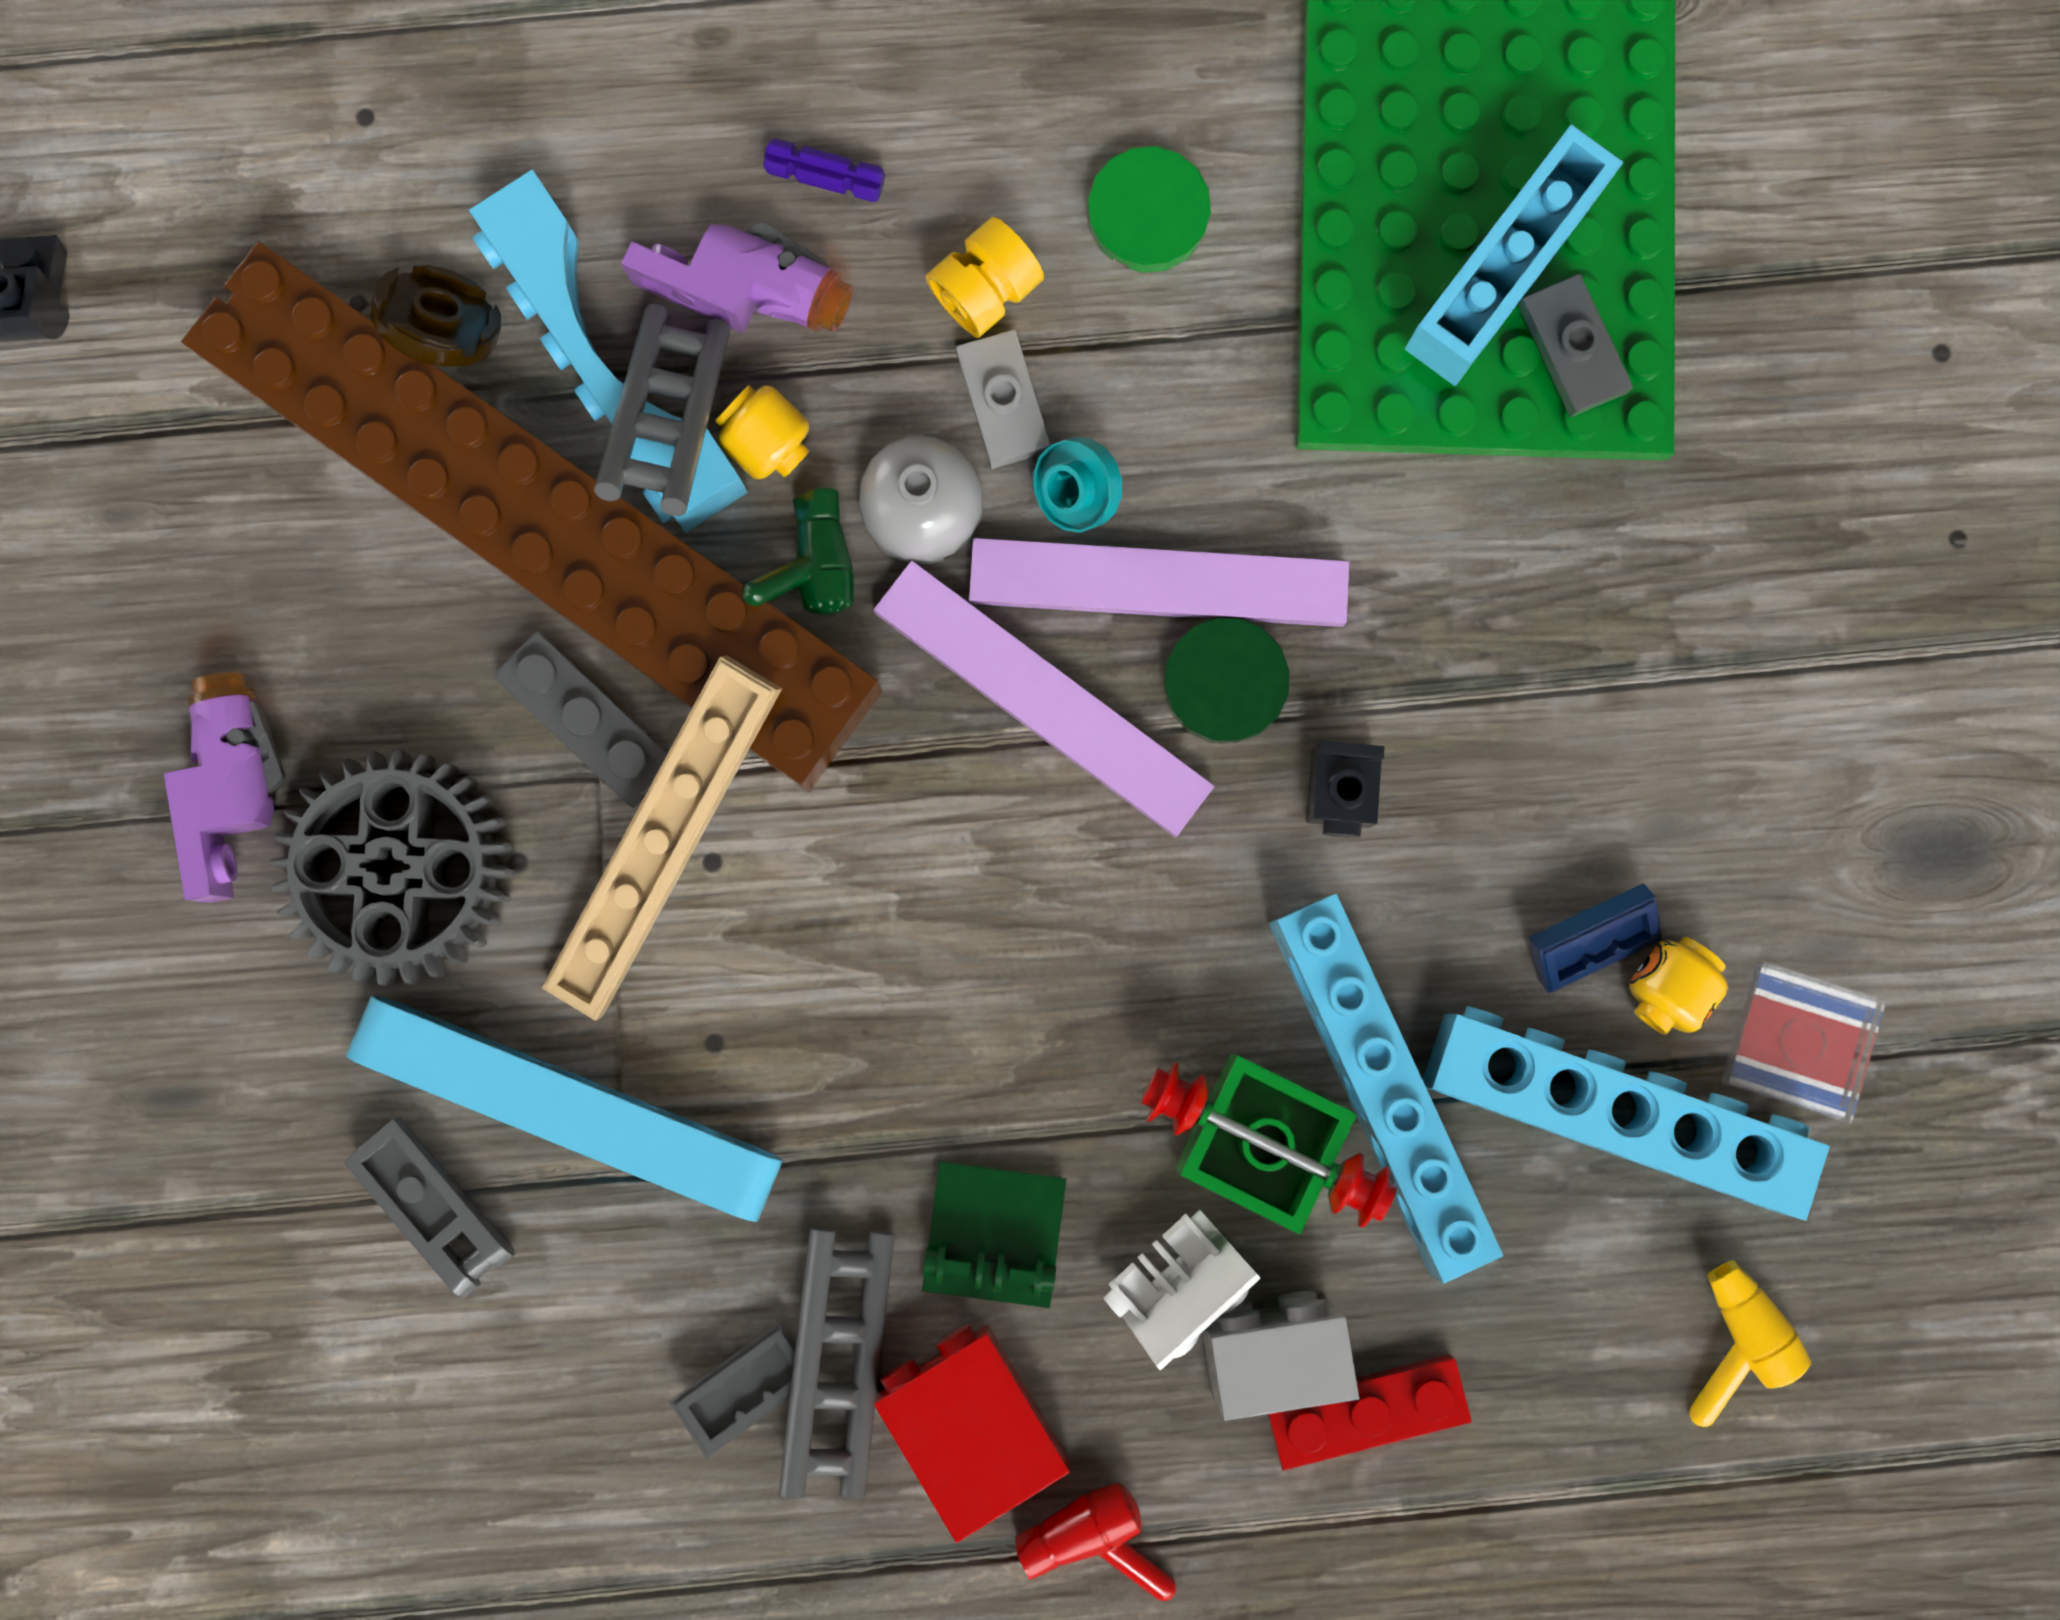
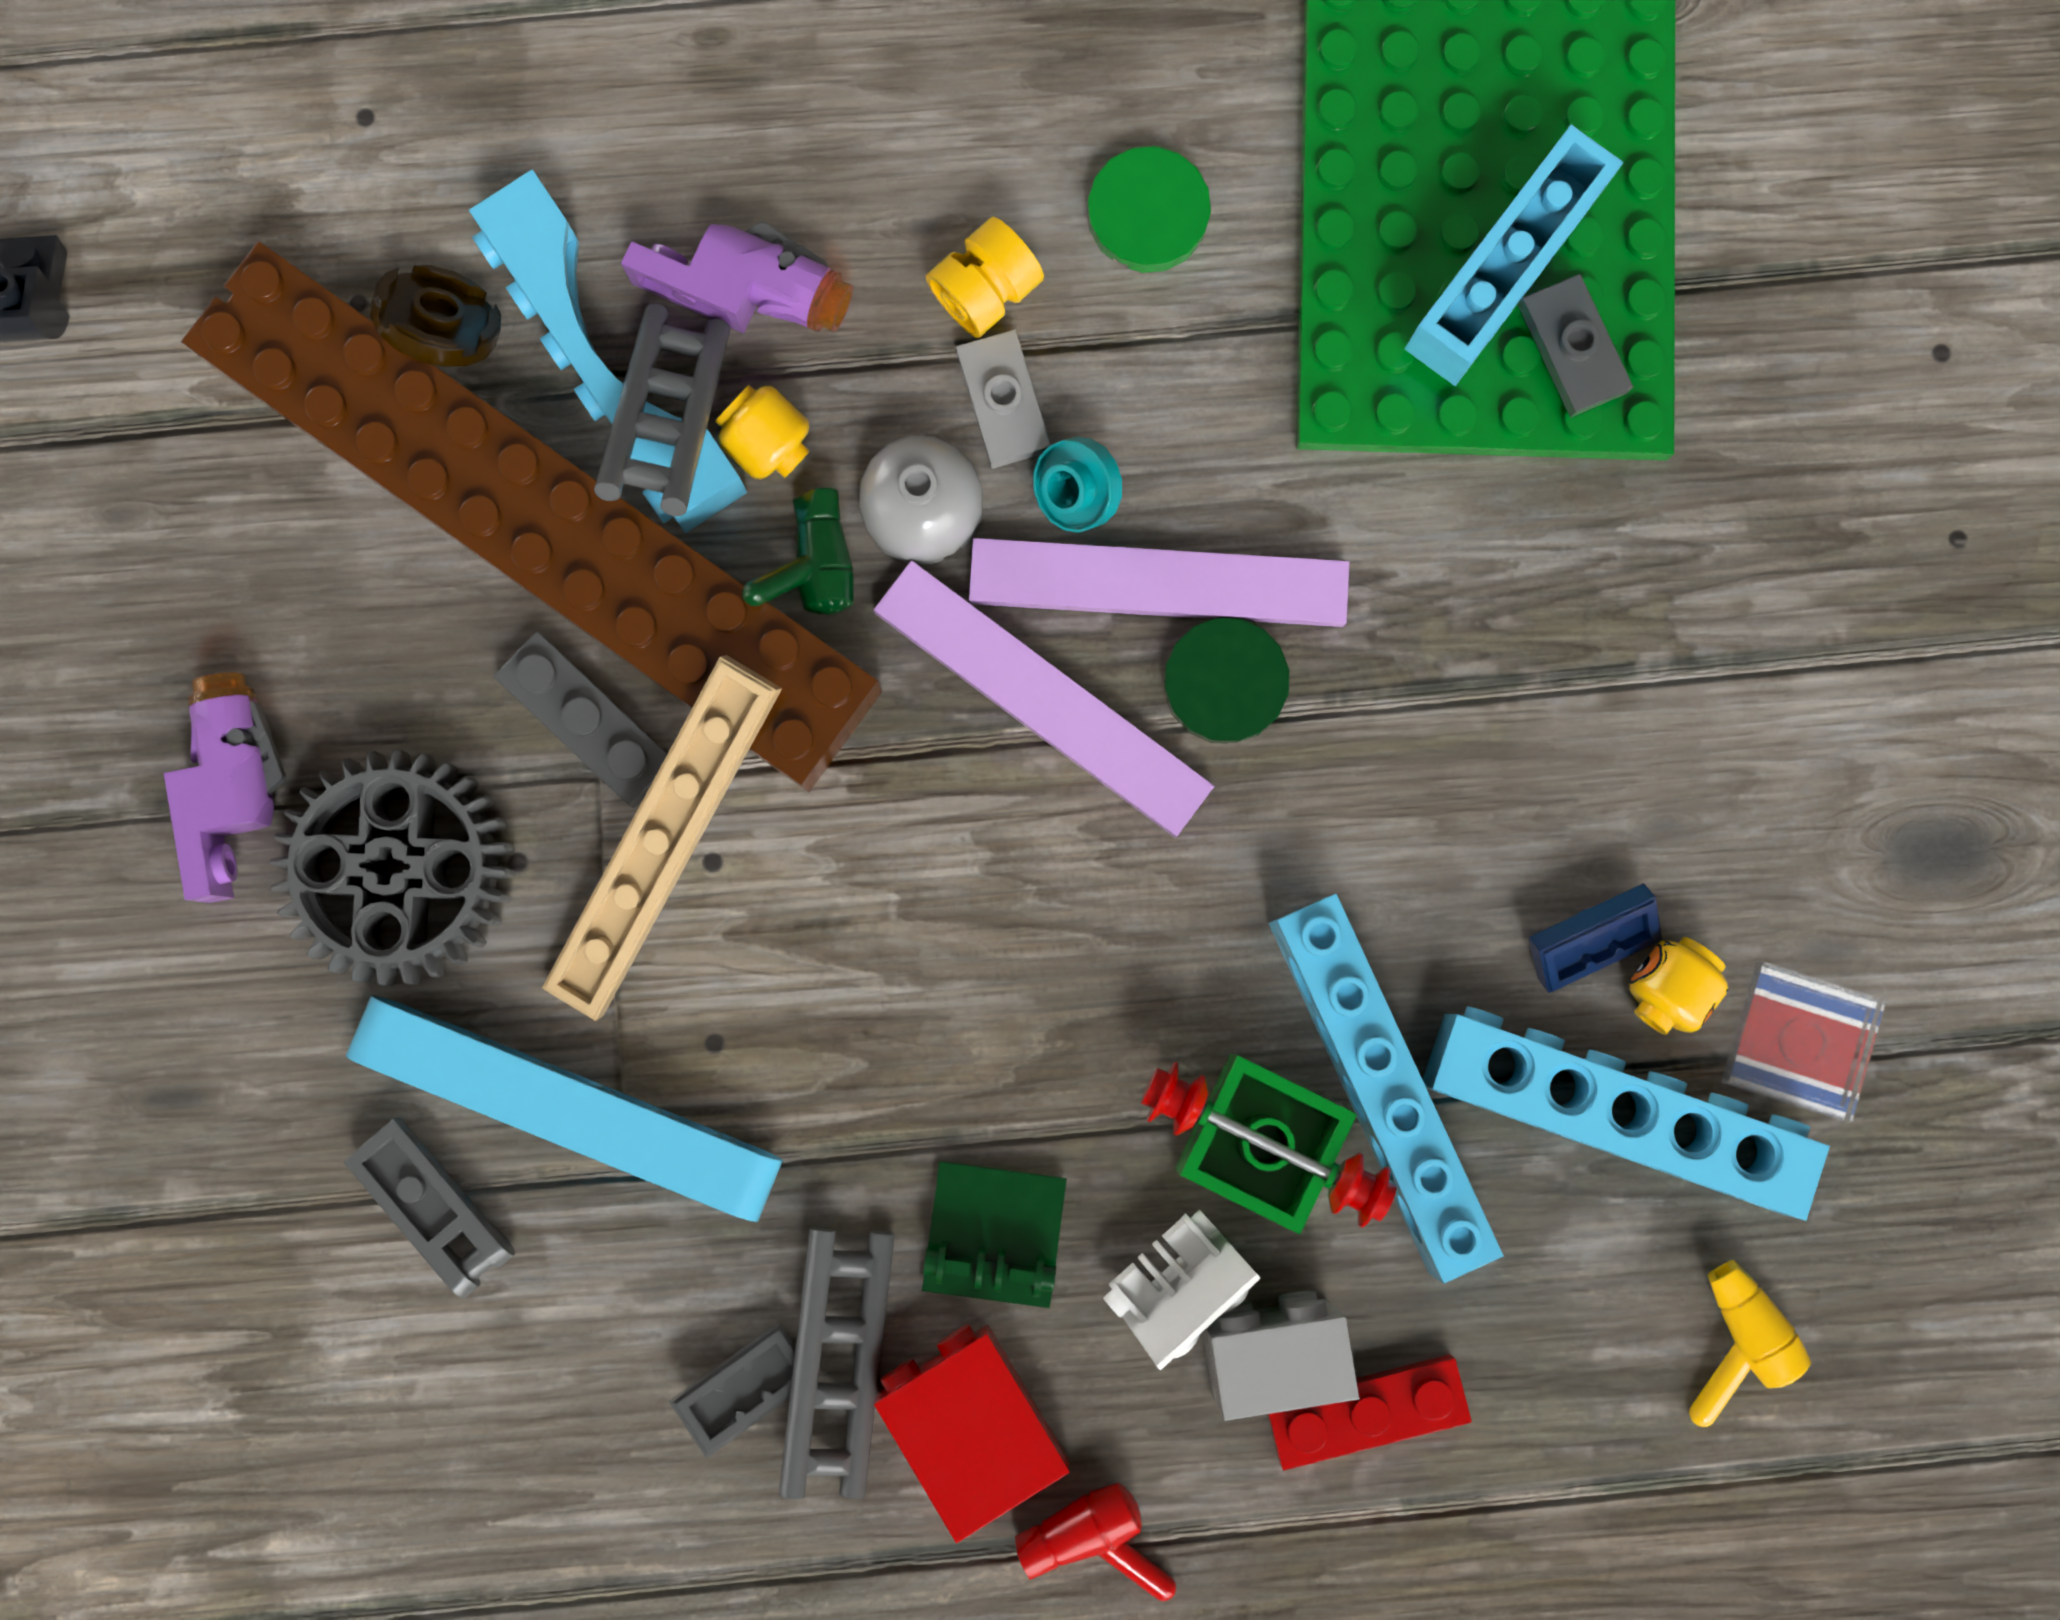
(824, 170): dark purple axle -> none
(1344, 760): black brick -> none

